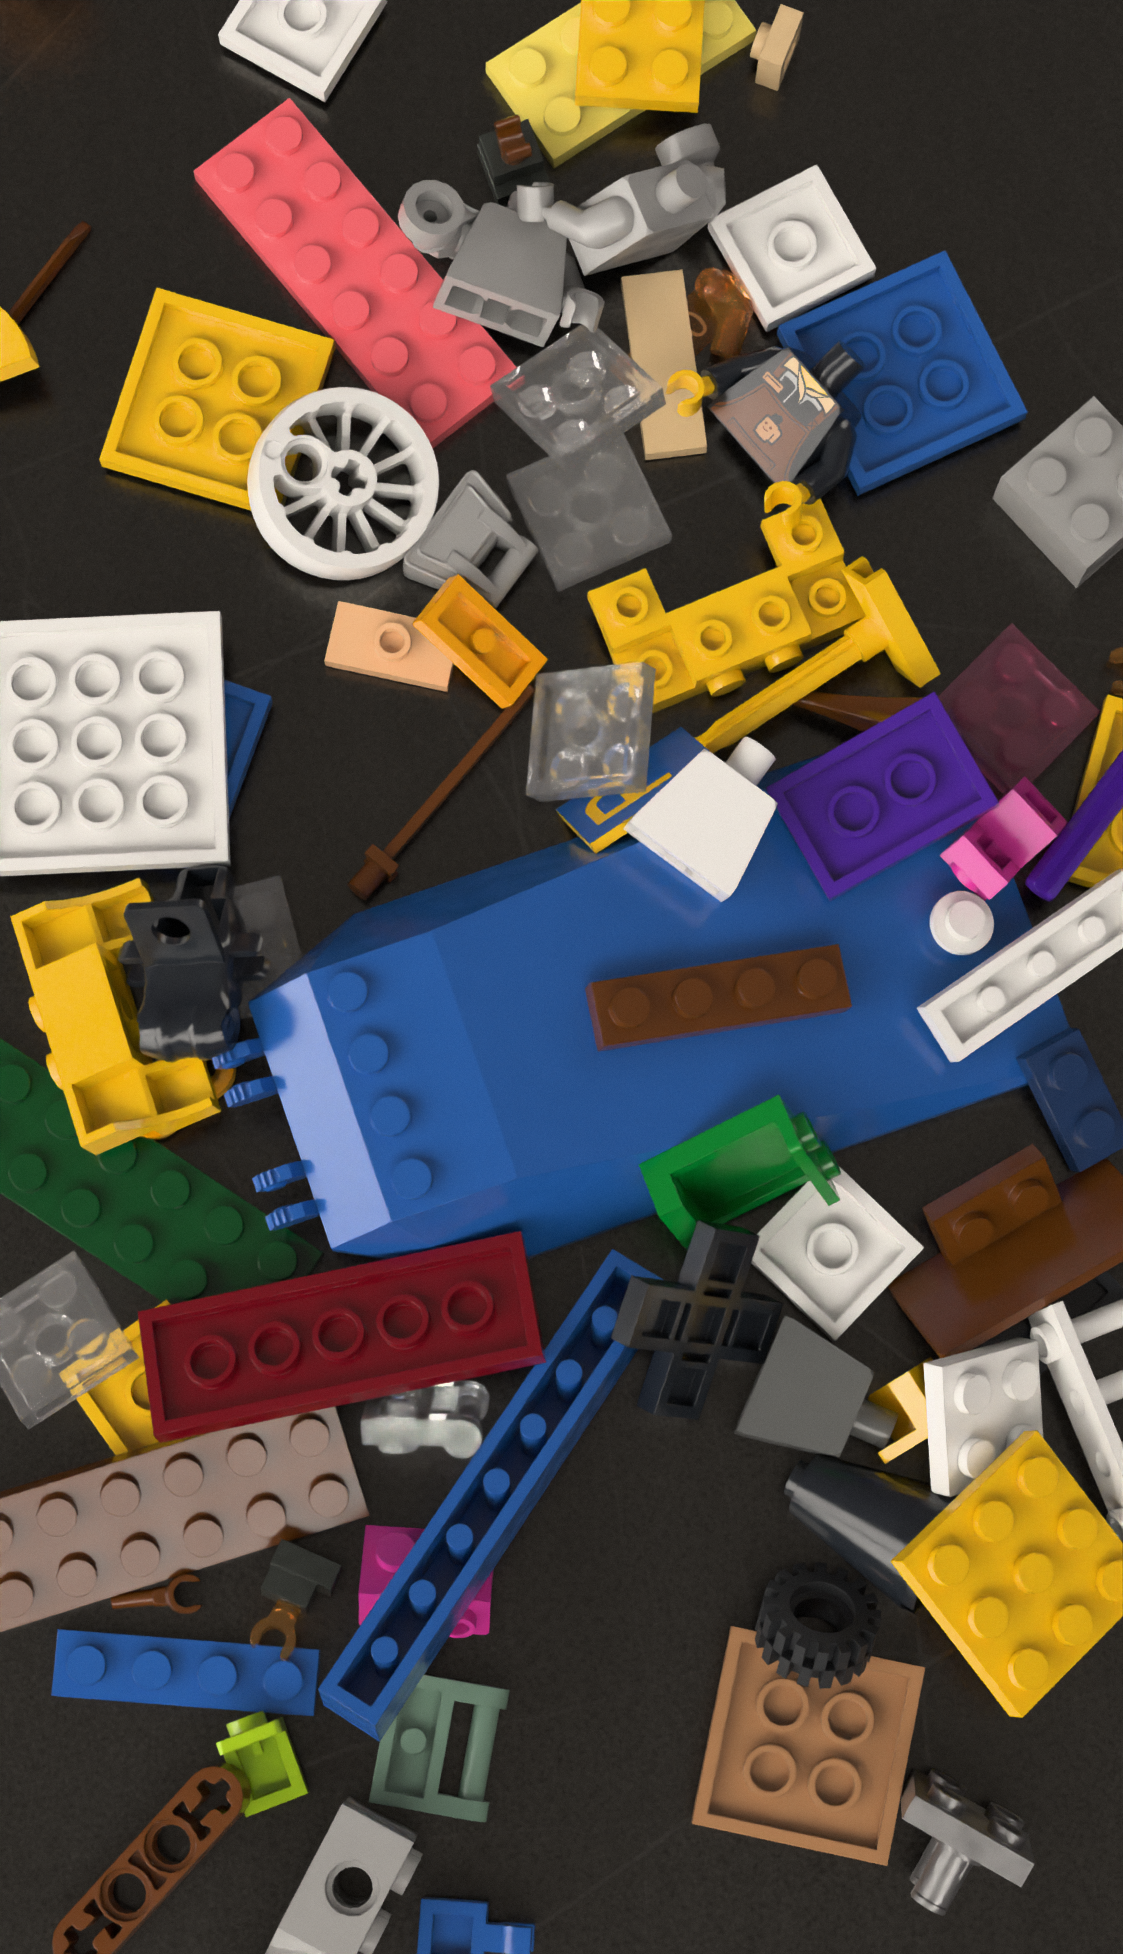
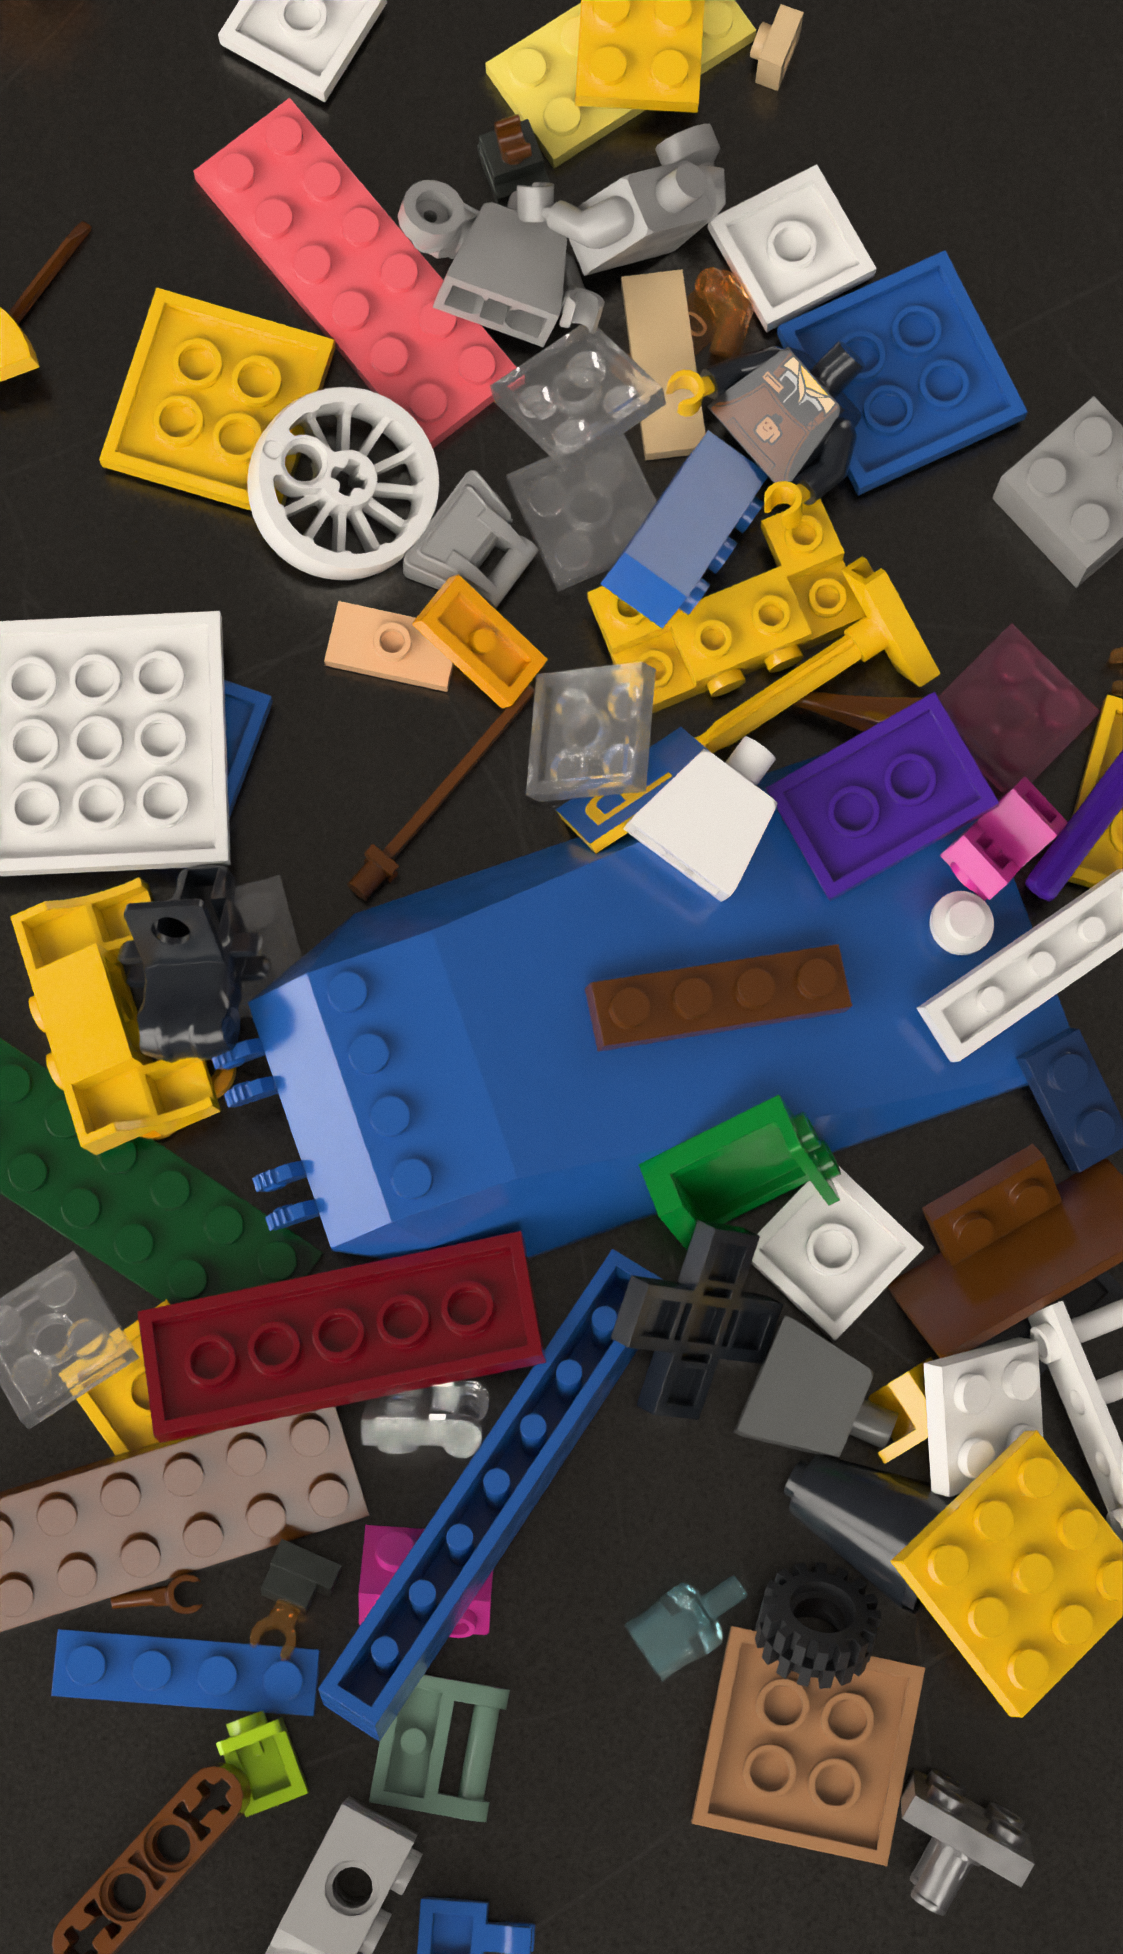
(683, 1625): none -> clear light blue piece
(688, 532): none -> brick

